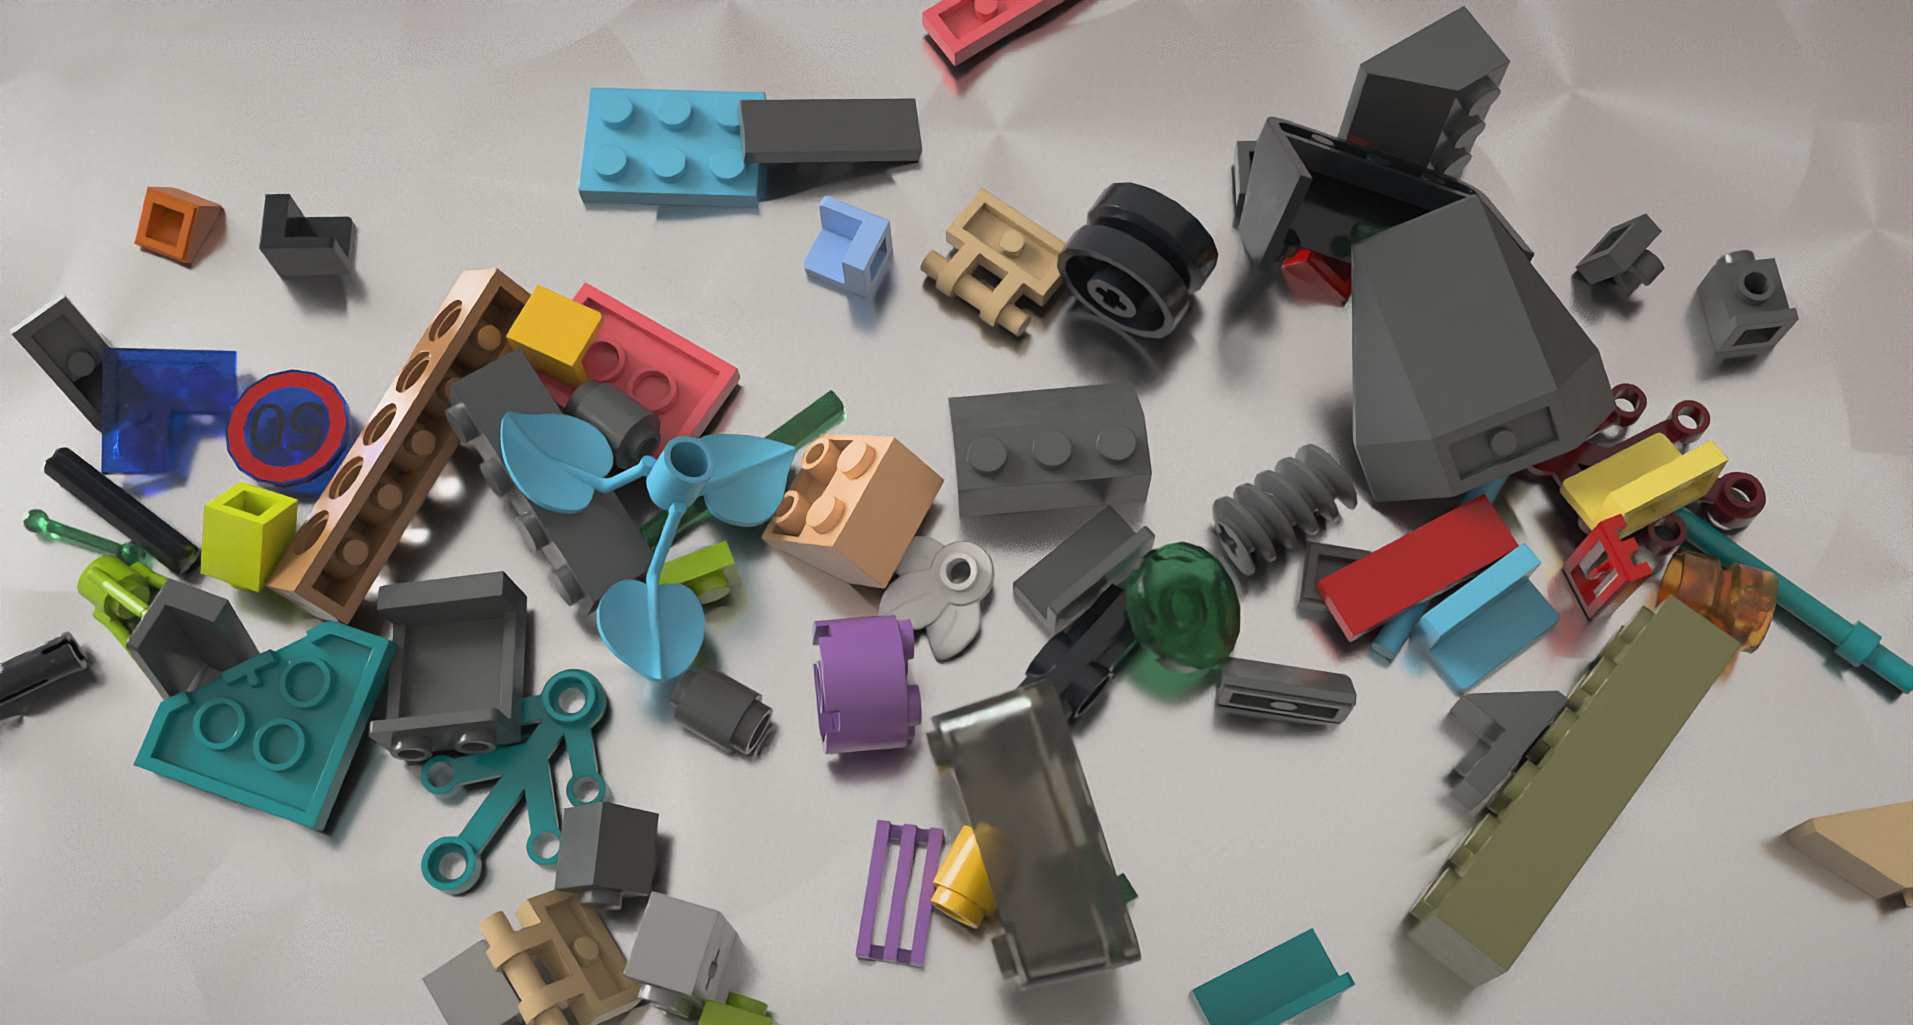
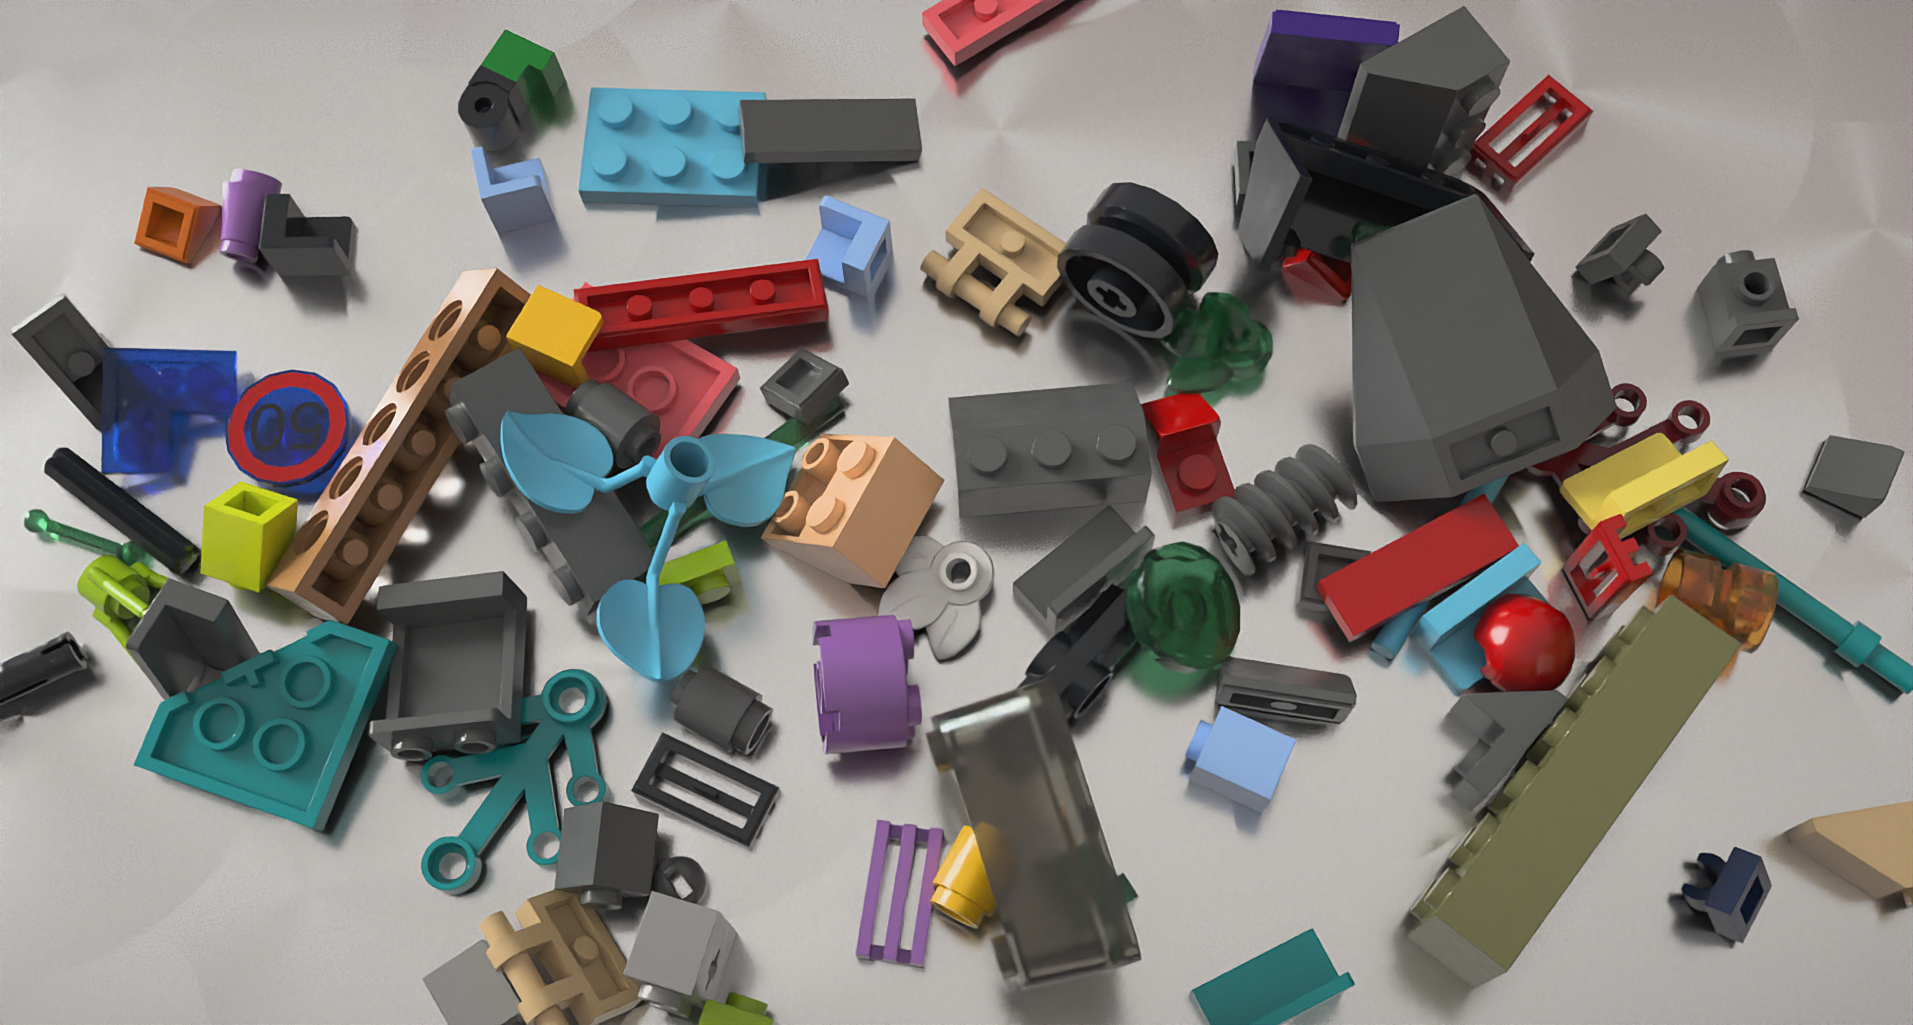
(244, 213): none -> medium lavender cone
(506, 89): none -> leg
(513, 193): none -> light blue panel
(690, 871): none -> dark grey hinge
(706, 304): none -> red tile
(755, 815): none -> black tile
(804, 385): none -> dark grey tile
(1186, 453): none -> red slope
(1208, 344): none -> clear green plate
(1239, 758): none -> light blue brick
(1319, 49): none -> tile
(1499, 163): none -> red tile
(1525, 644): none -> red hair
(1735, 896): none -> dark blue tile
(1854, 473): none -> dark grey slope

